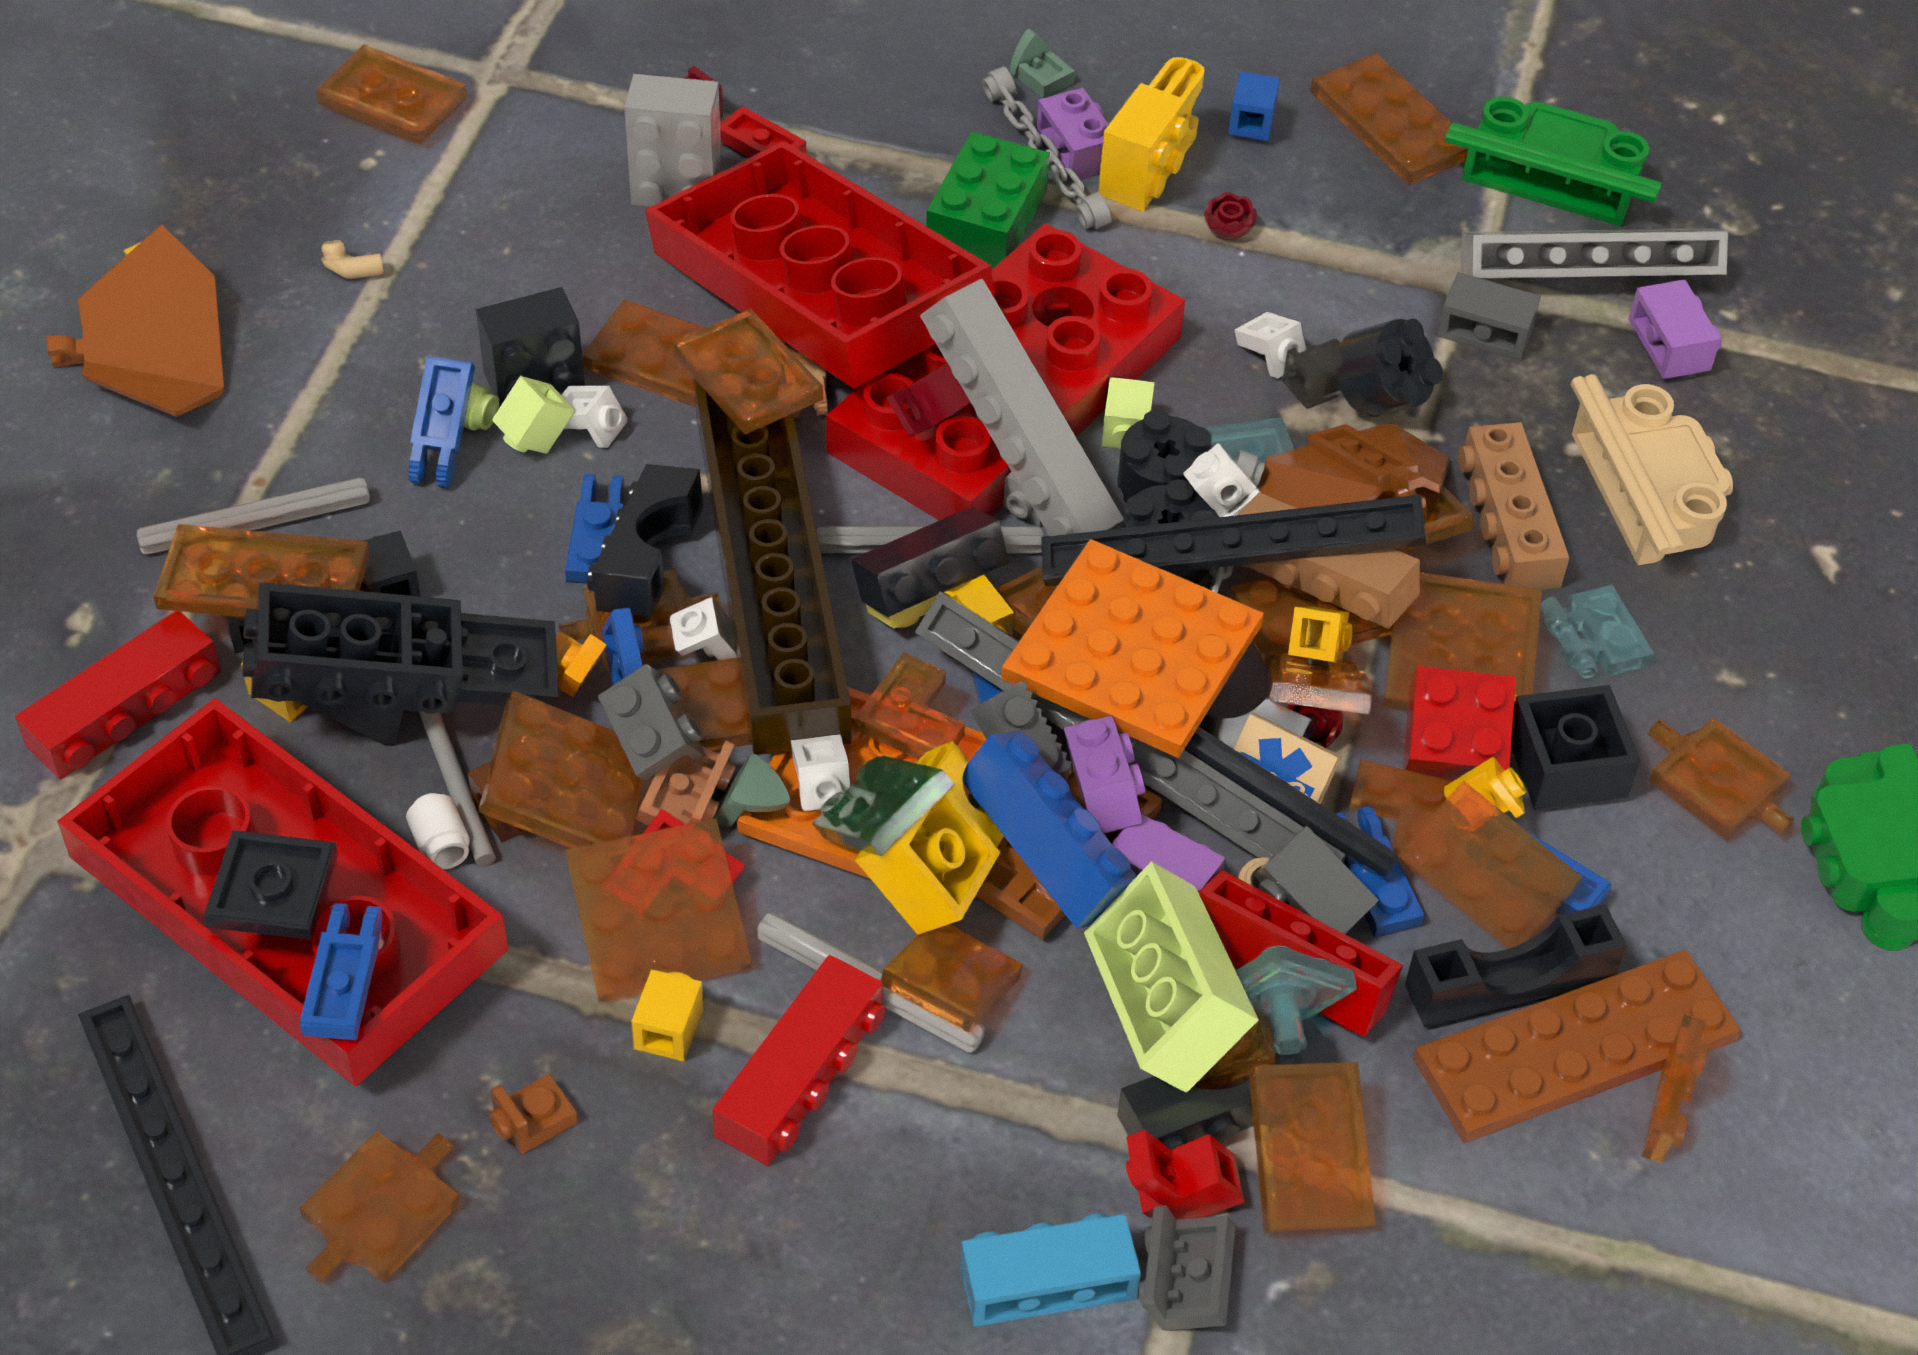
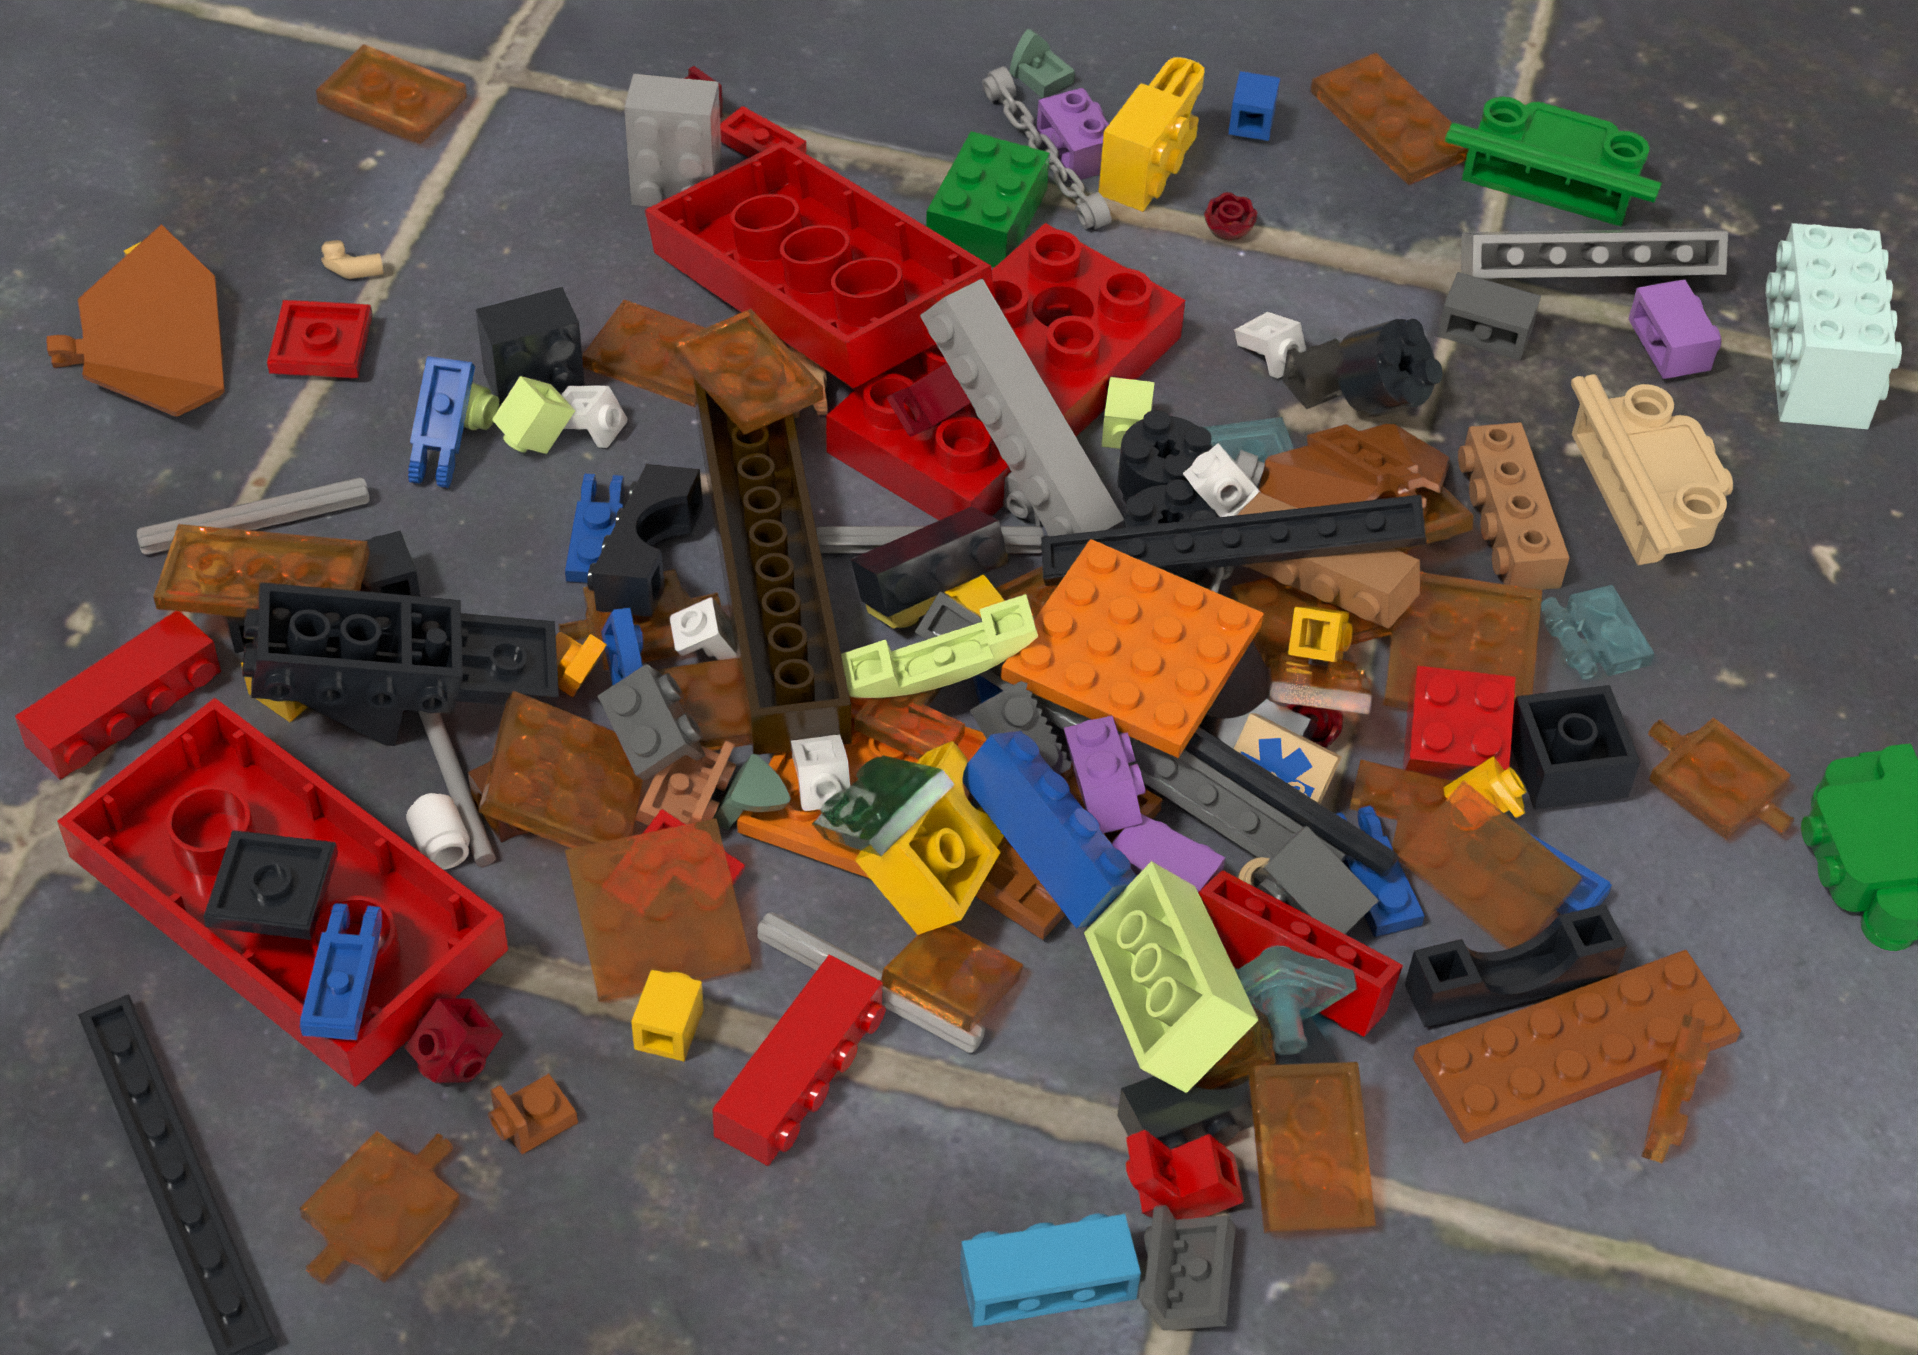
(320, 339): none -> red plate
(453, 1041): none -> dark red brick
(942, 660): none -> yellowish green slope
(1831, 326): none -> light aqua brick

